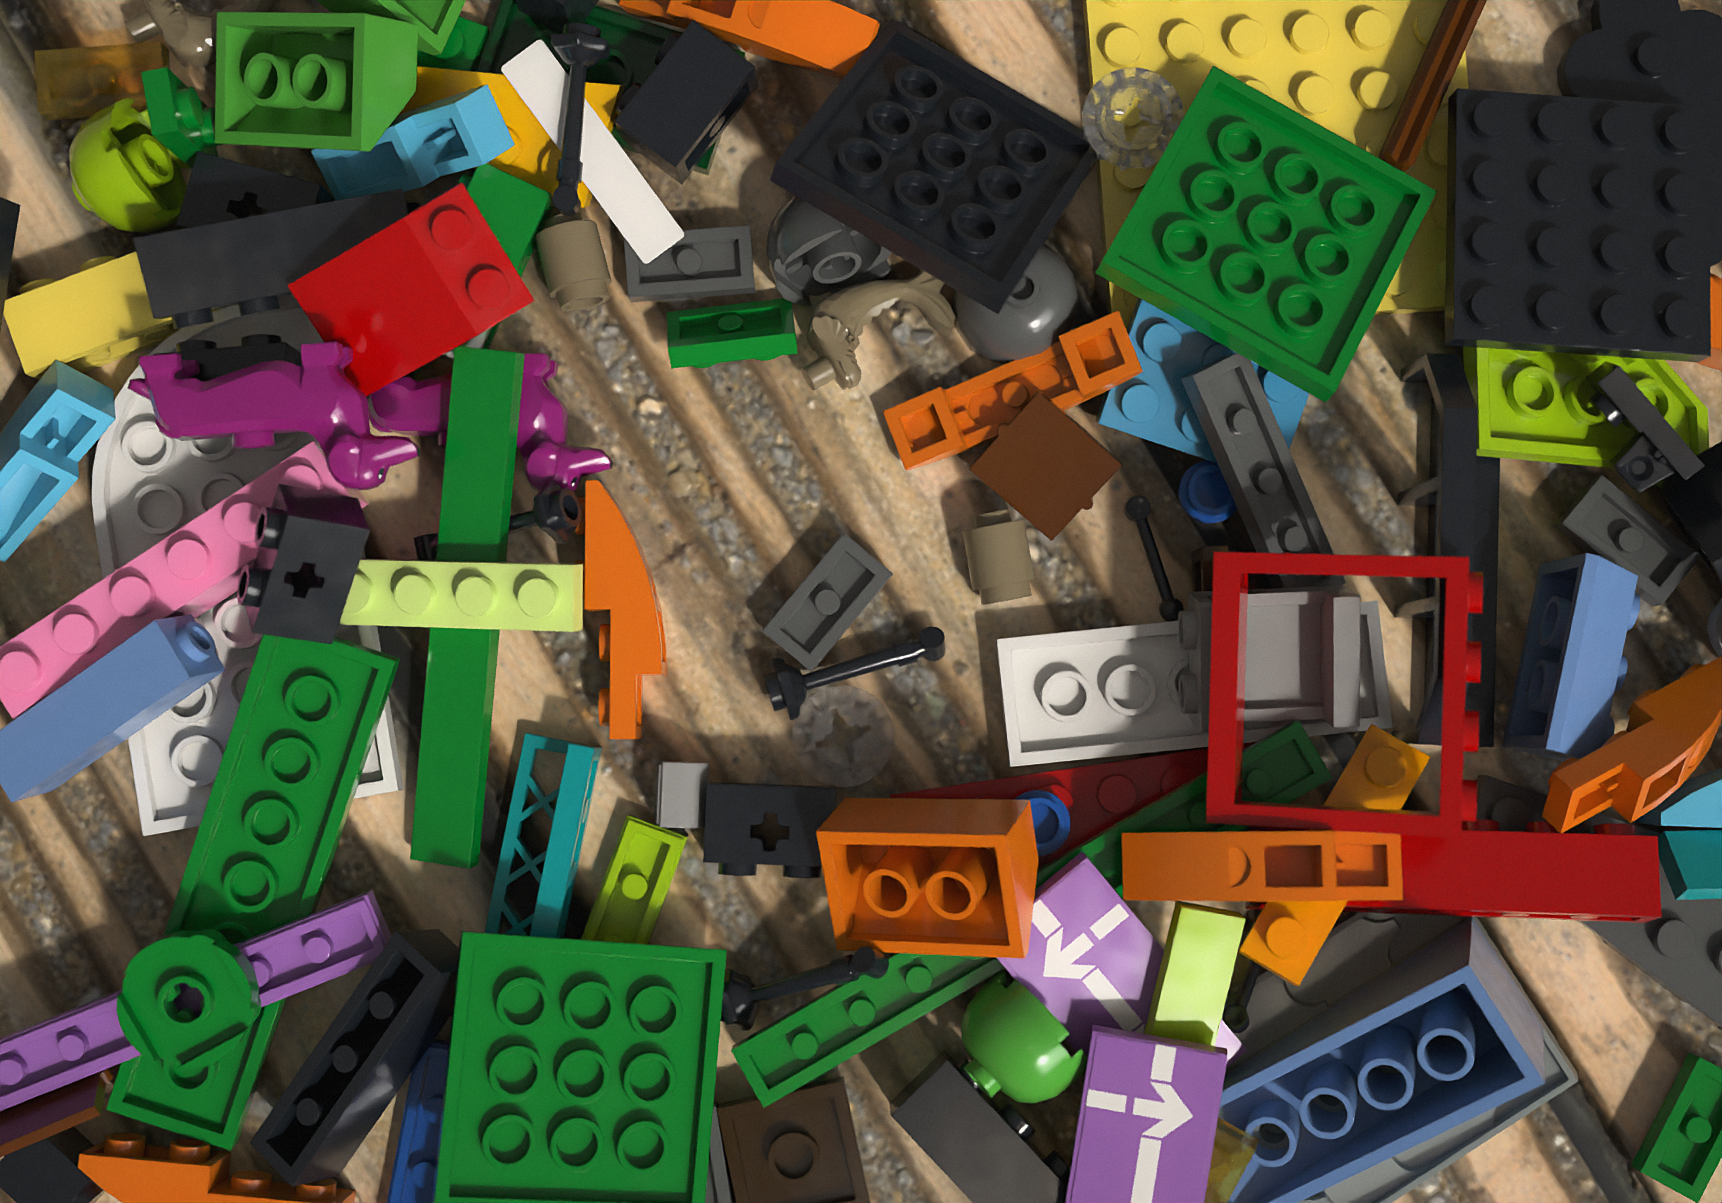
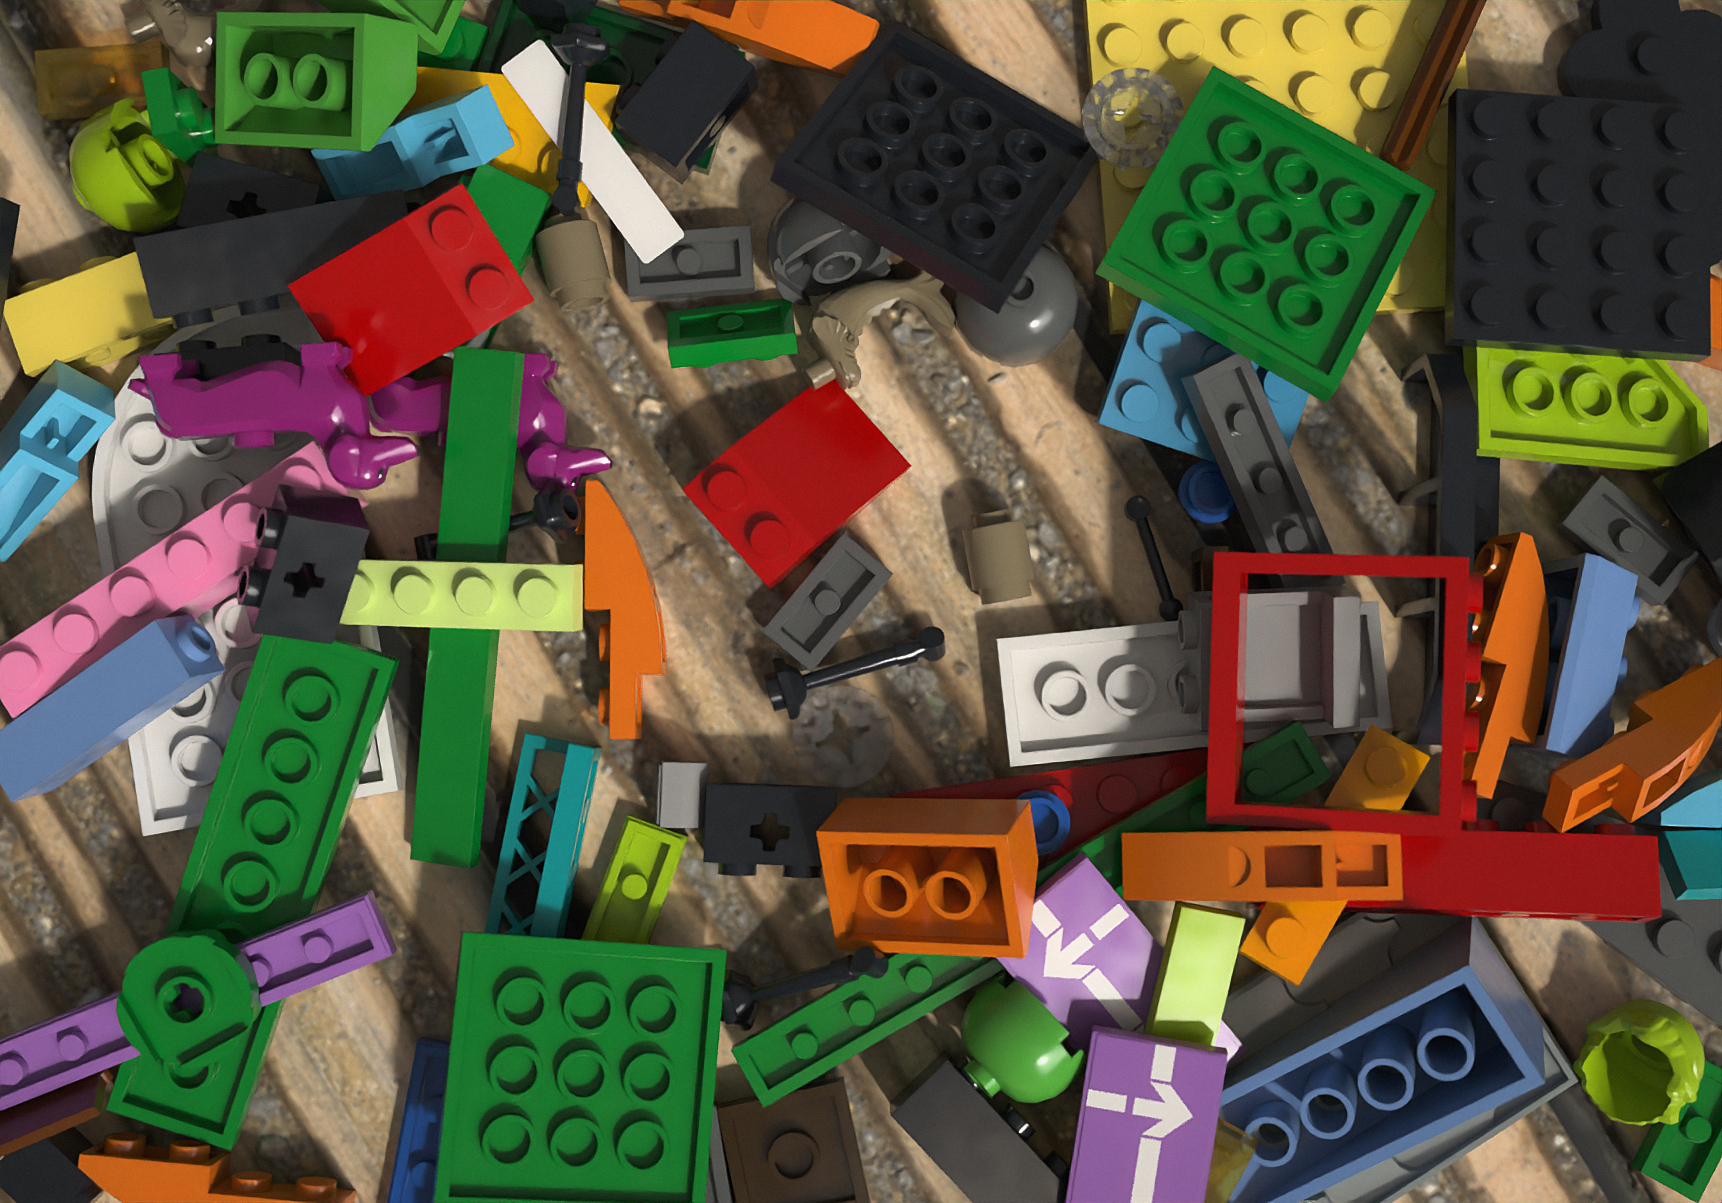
(362, 1058): black brick -> none
(796, 481): none -> red slope
(969, 413): orange slope -> none
(1045, 465): reddish brown piece -> none
(1235, 1015): black hinge -> none
(1512, 655): none -> orange slope
(1641, 1063): none -> lime hair
(1656, 447): black hinge -> none

